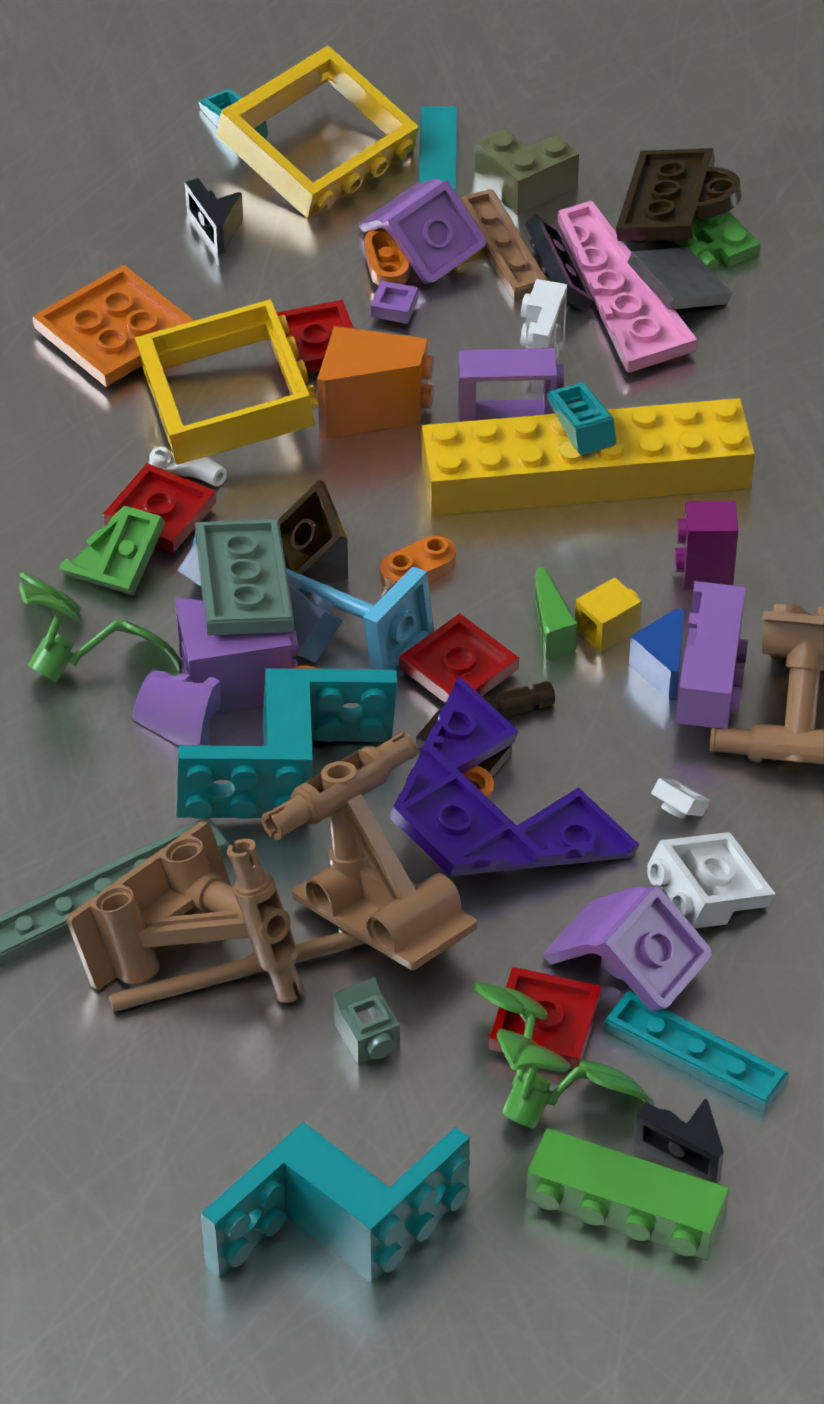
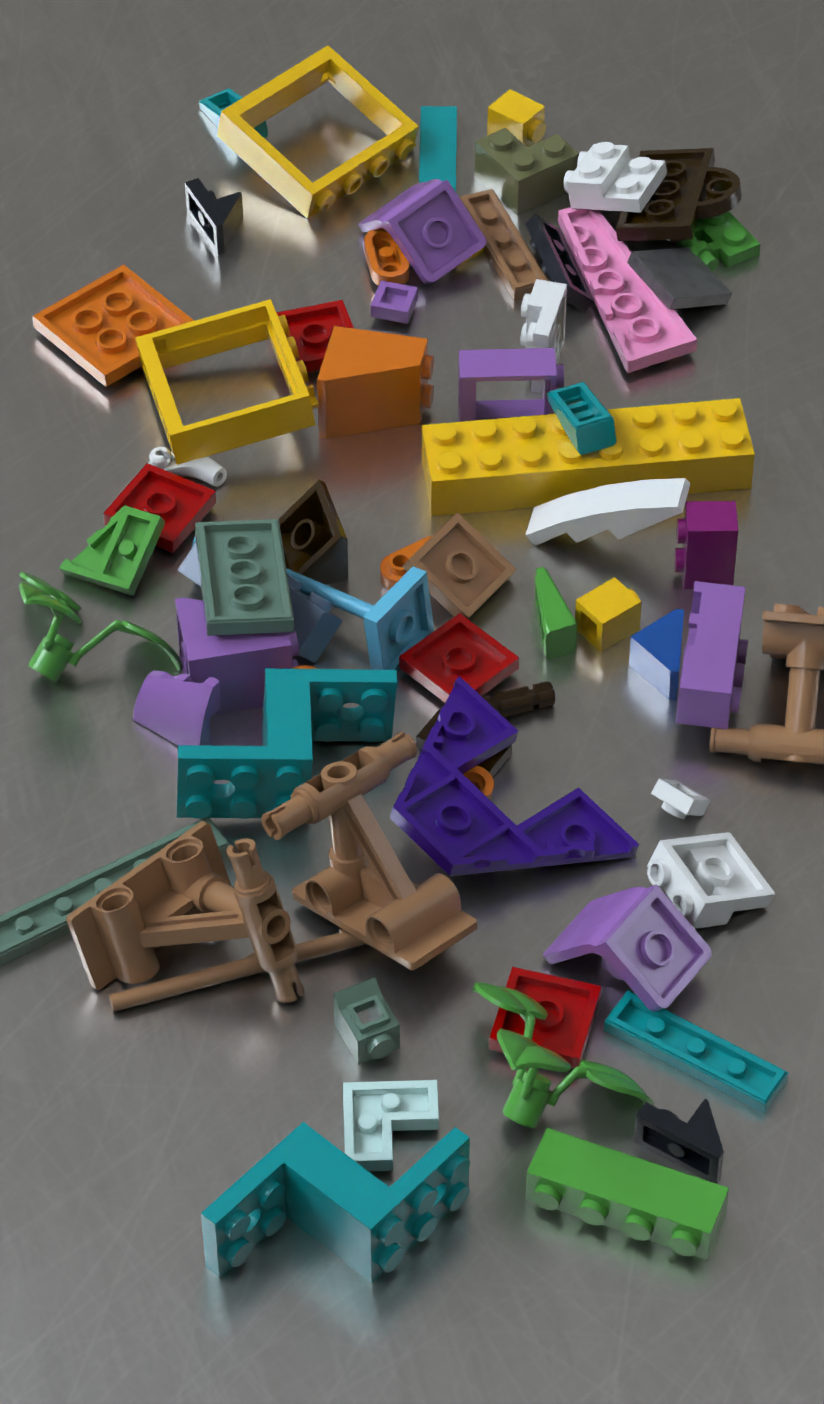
(382, 1107): none -> light aqua plate
(461, 567): none -> medium nougat plate
(518, 115): none -> yellow brick
(612, 180): none -> white plate
(612, 507): none -> white slope

